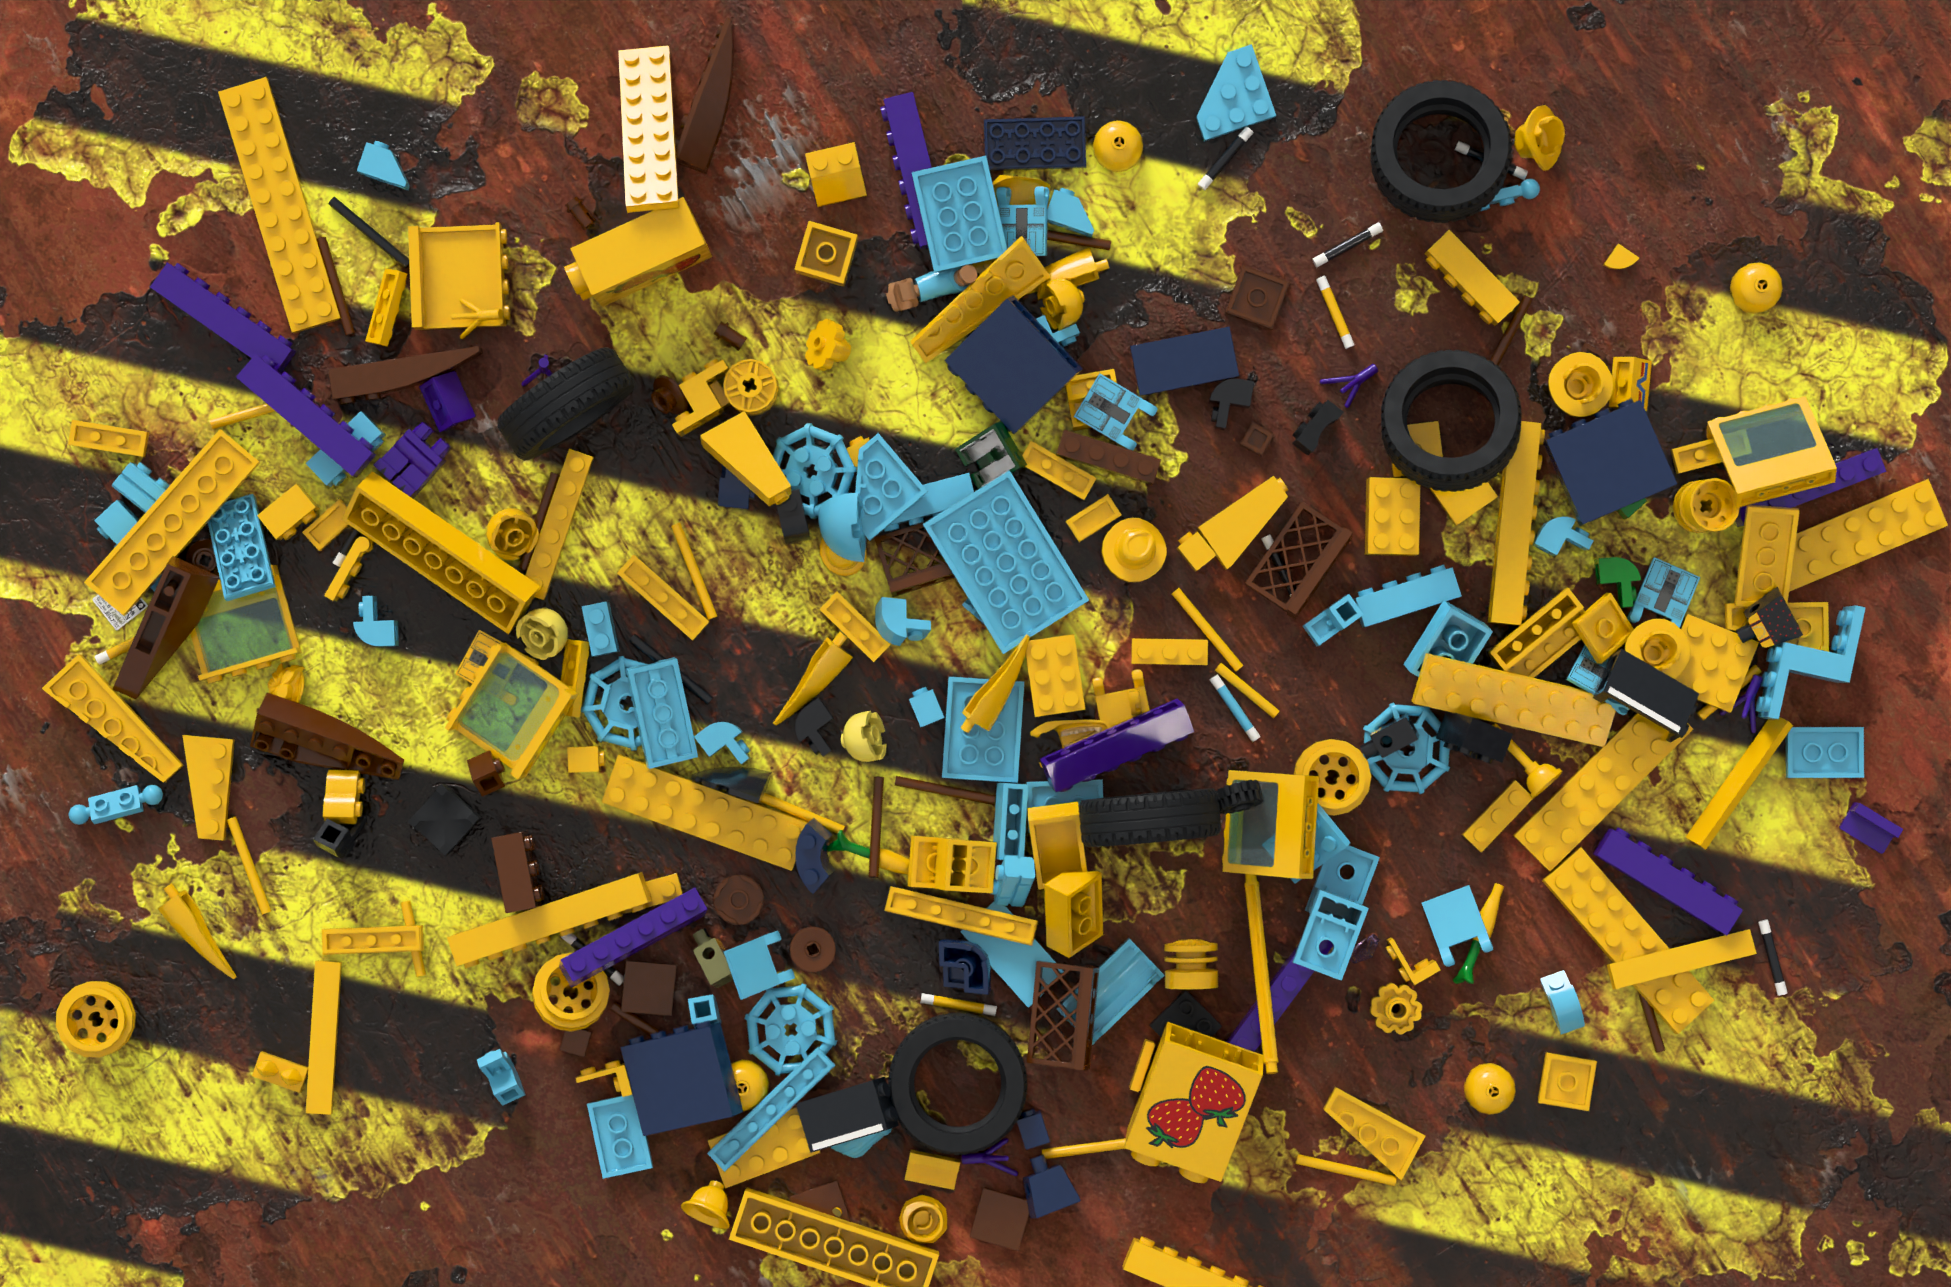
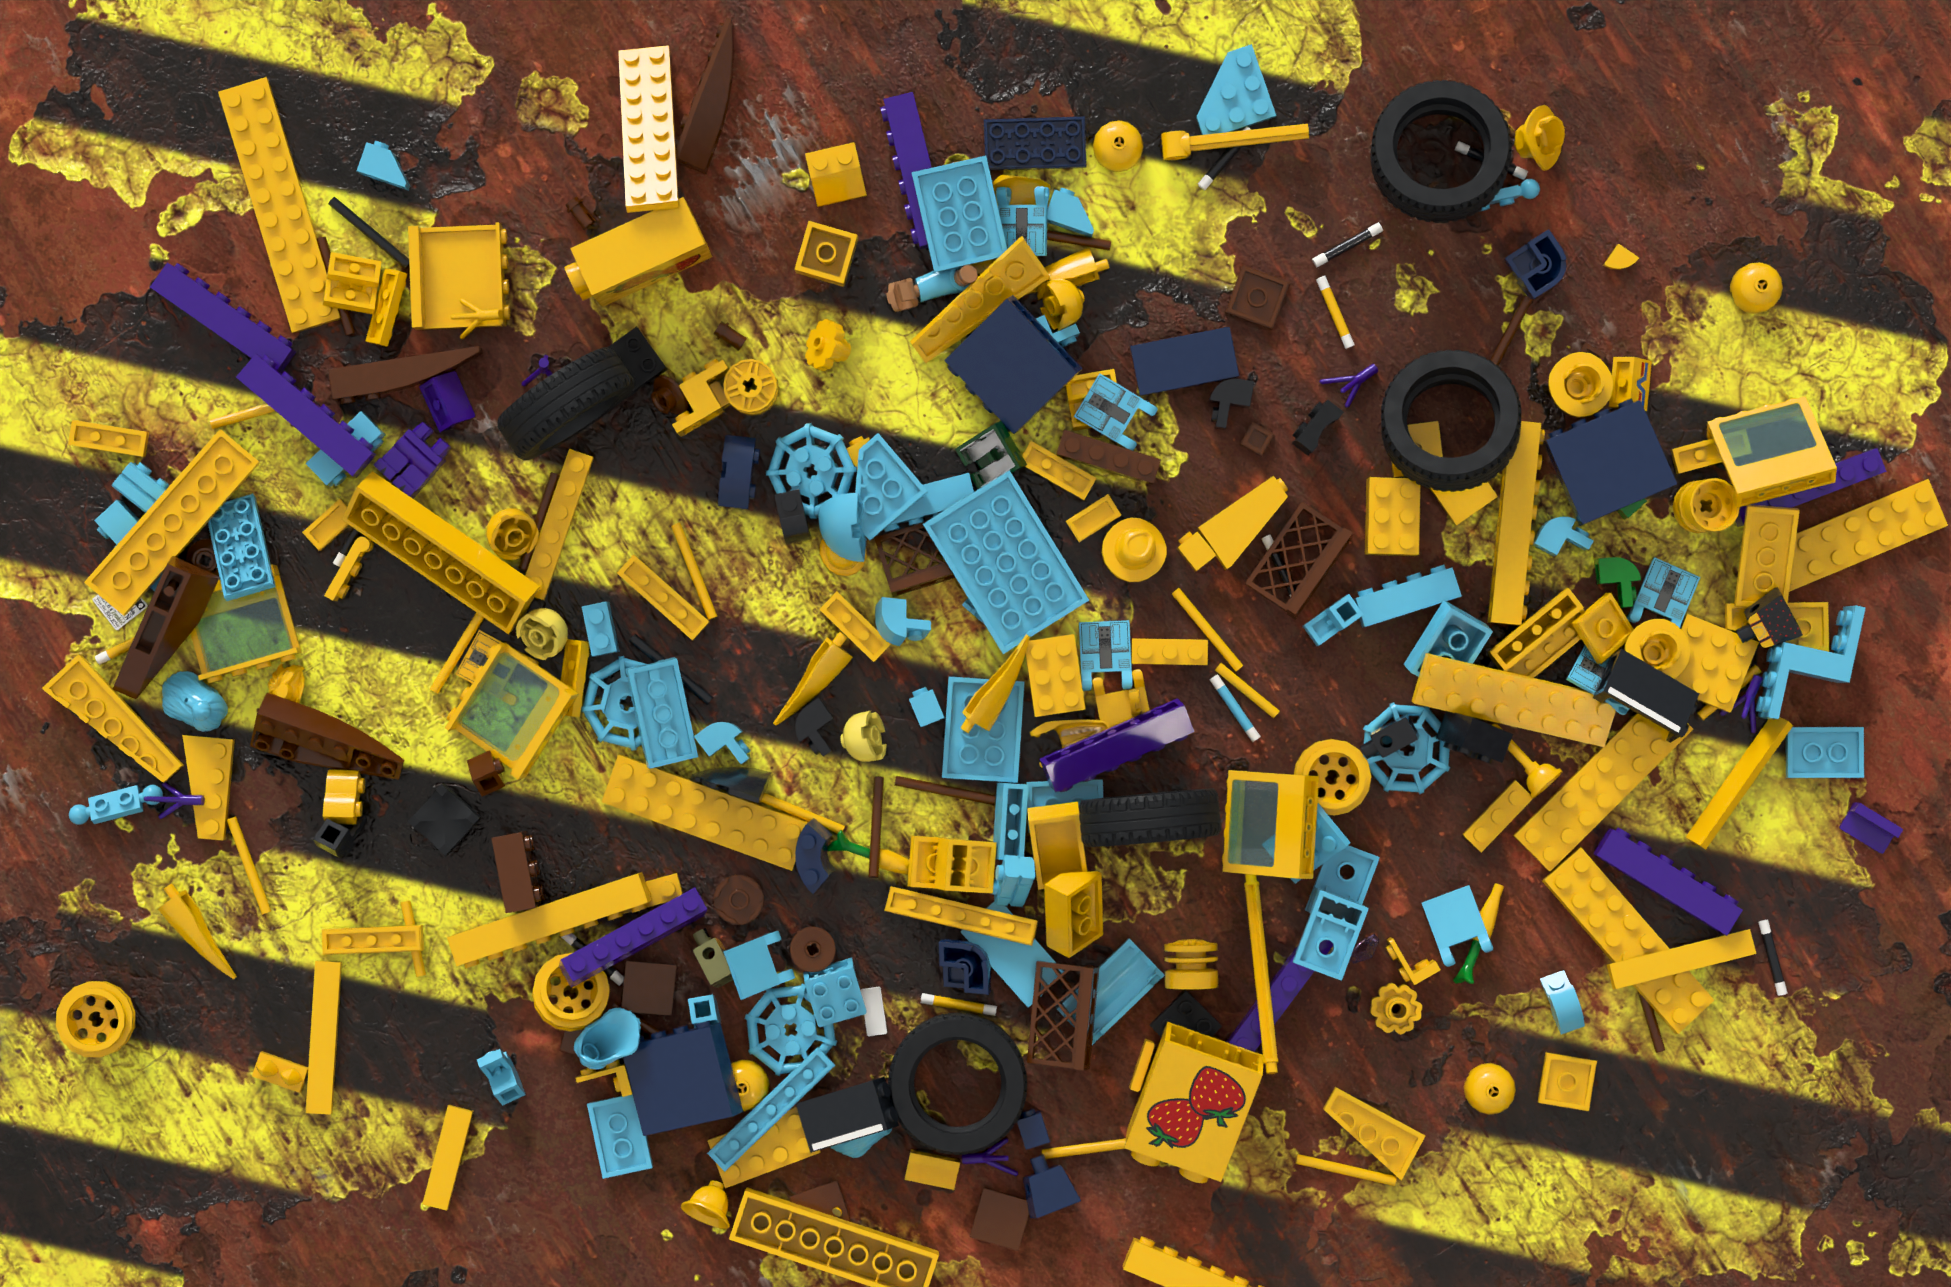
(180, 799): none -> dark purple plant
(193, 701): none -> medium azure hair
(289, 512): yellow brick -> none
(352, 283): none -> yellow slope
(374, 631): medium azure brick -> none
(447, 1157): none -> yellow tile
(457, 653): none -> yellow bar
(585, 759): yellow brick -> none
(608, 1039): none -> medium azure hair
(638, 358): none -> black brick
(746, 456): yellow slope -> none
(835, 993): none -> medium azure bracket
(875, 1015): none -> white sticker
(923, 1219): yellow hat -> none
(1105, 649): none -> medium azure flag
(1179, 144): none -> yellow piece
(1239, 796): black tyre -> none
(1472, 278): yellow brick -> none
(1538, 264): none -> dark blue brick

